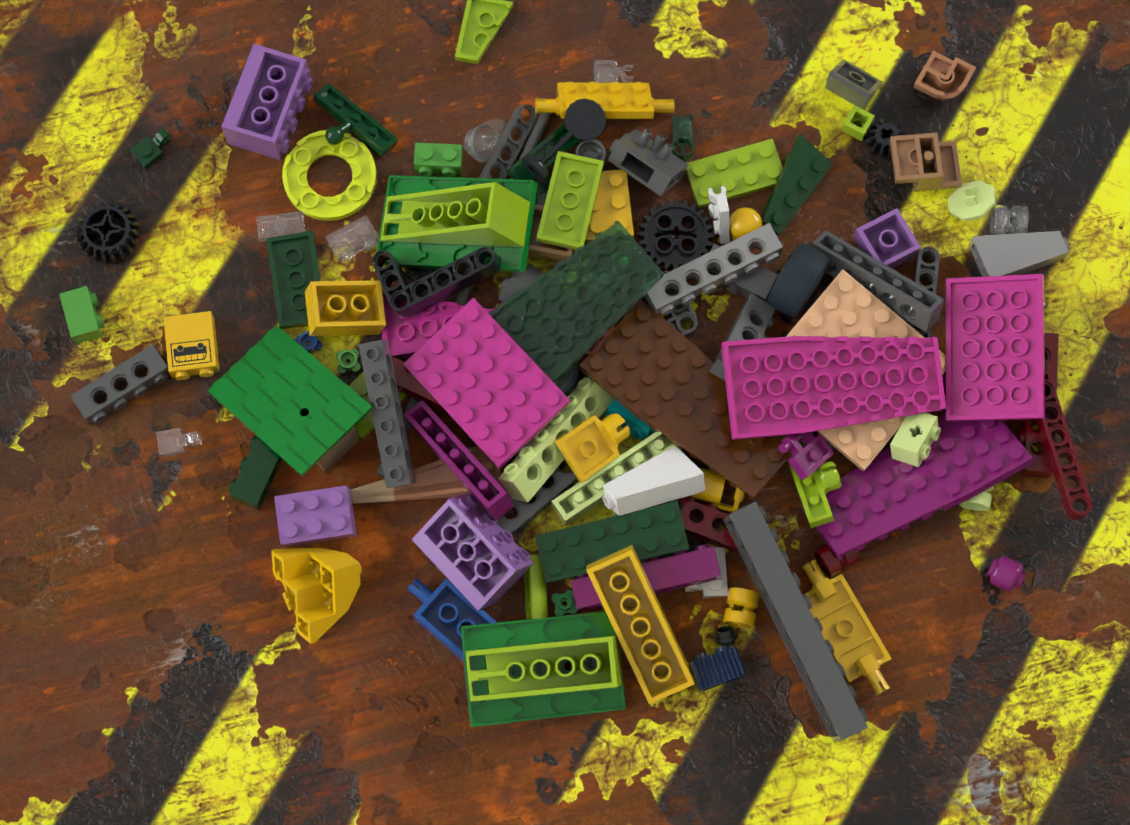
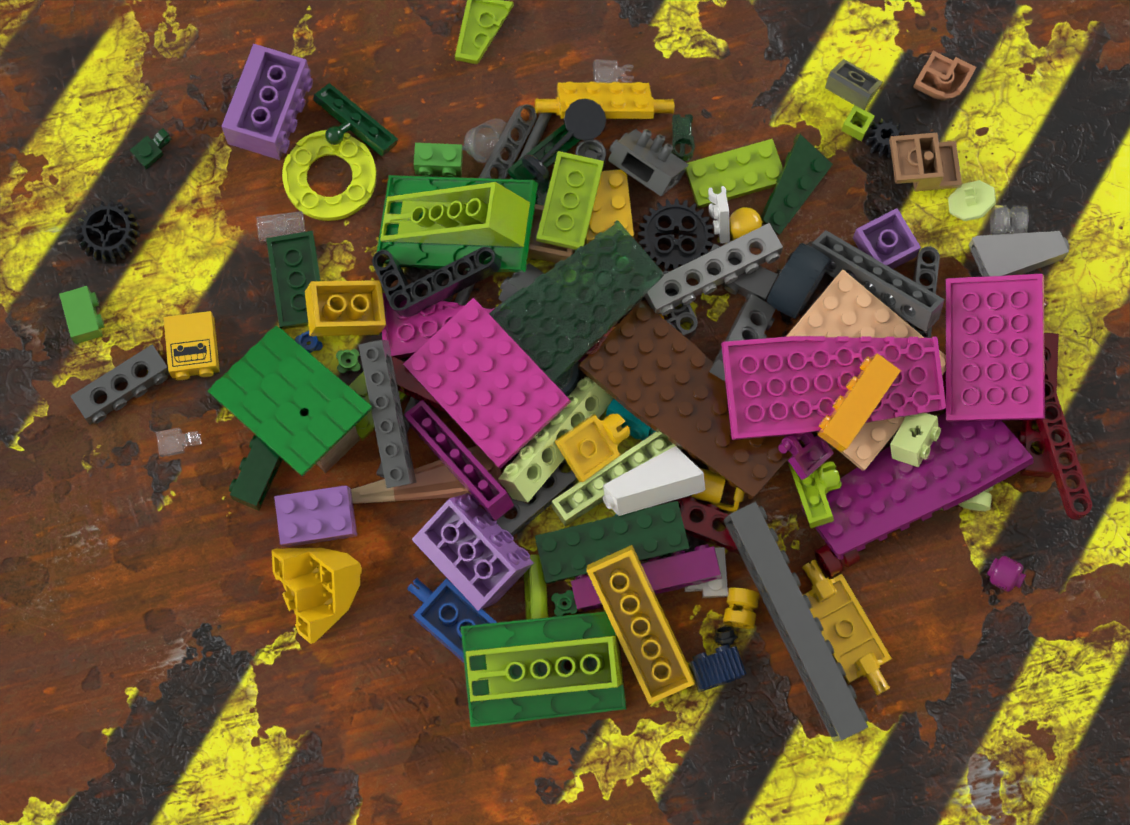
(352, 239): clear bracket -> none
(859, 402): none -> light orange brick

